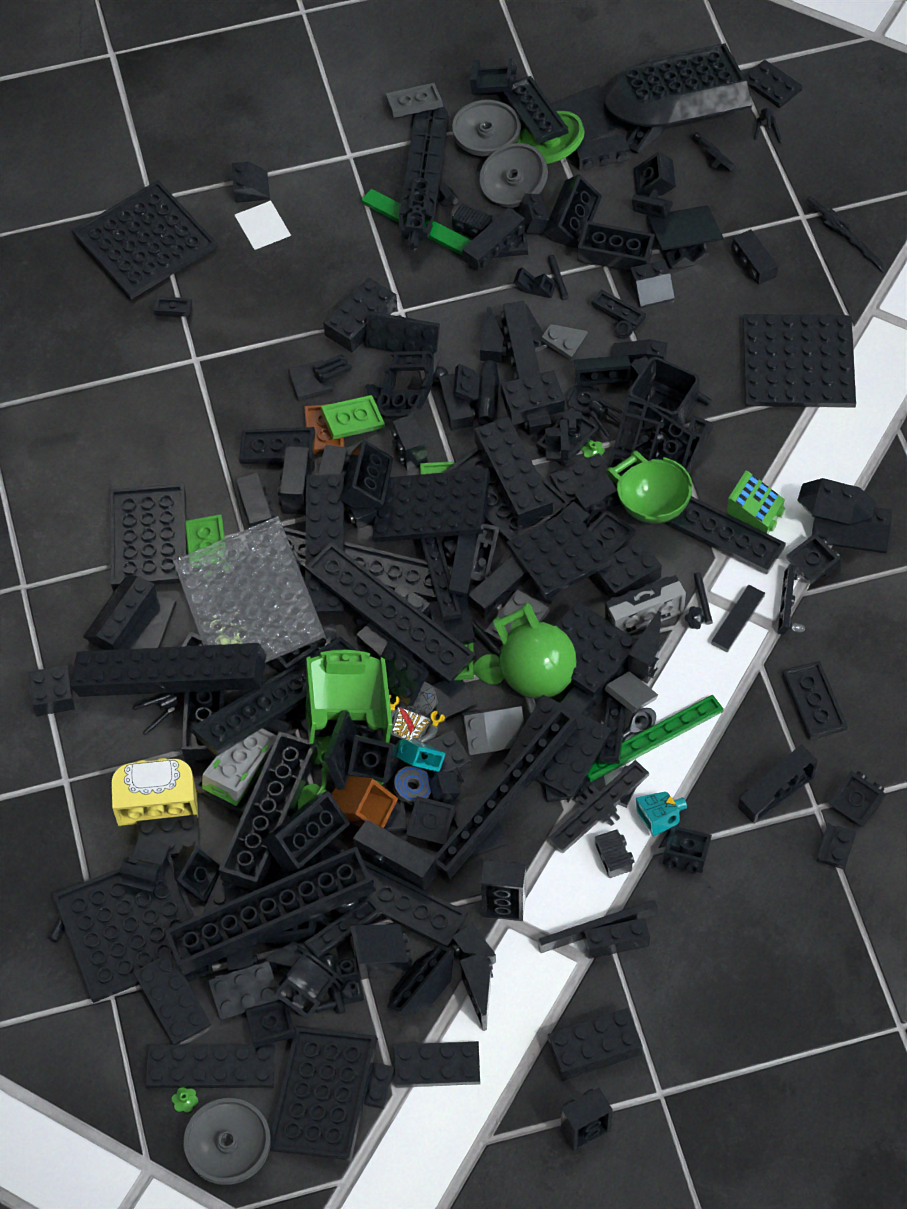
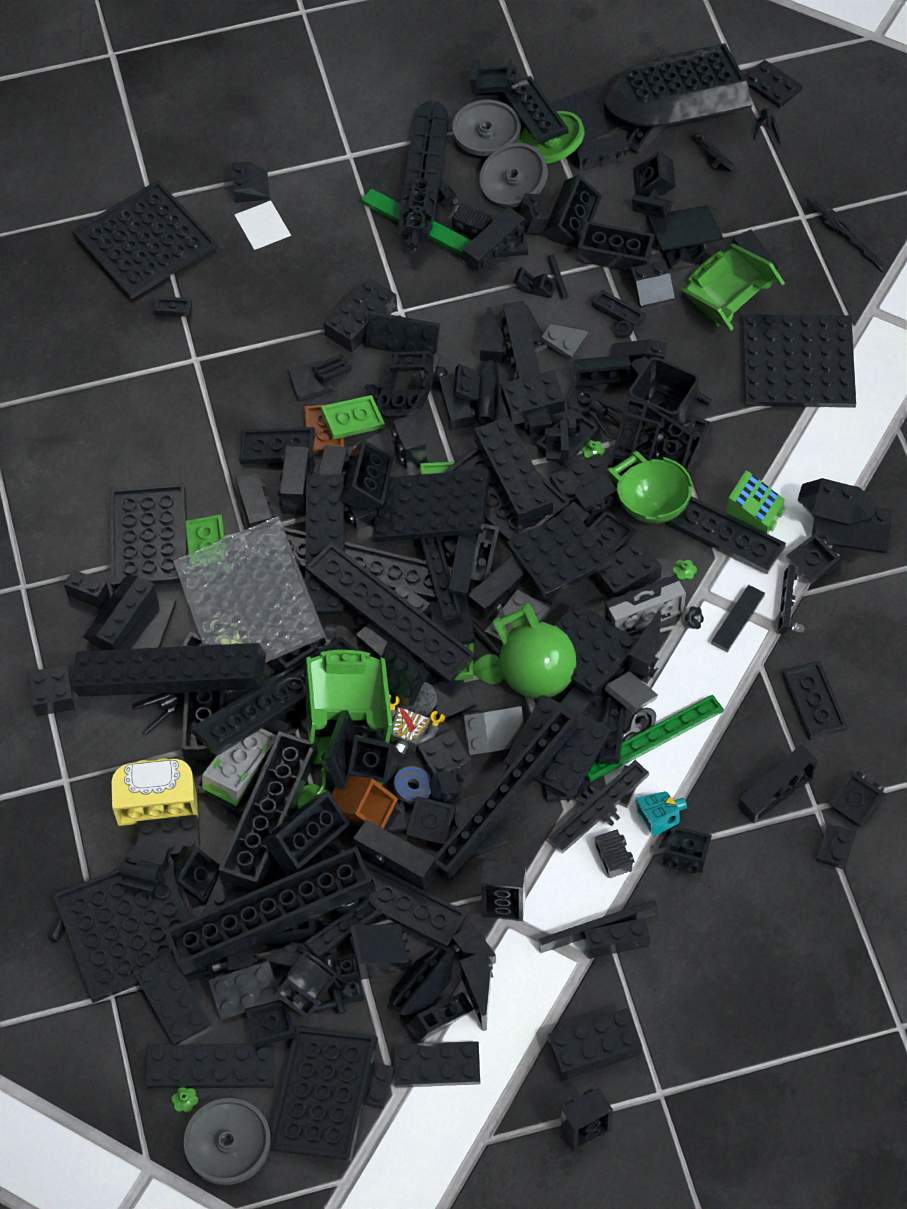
(86, 588): none -> black brick
(411, 751): teal torso -> none
(414, 100): dark grey plate -> none
(439, 1017): none -> black slope
(684, 570): none -> bright green plant
(703, 598): black bar -> none
(728, 282): none -> bright green windscreen

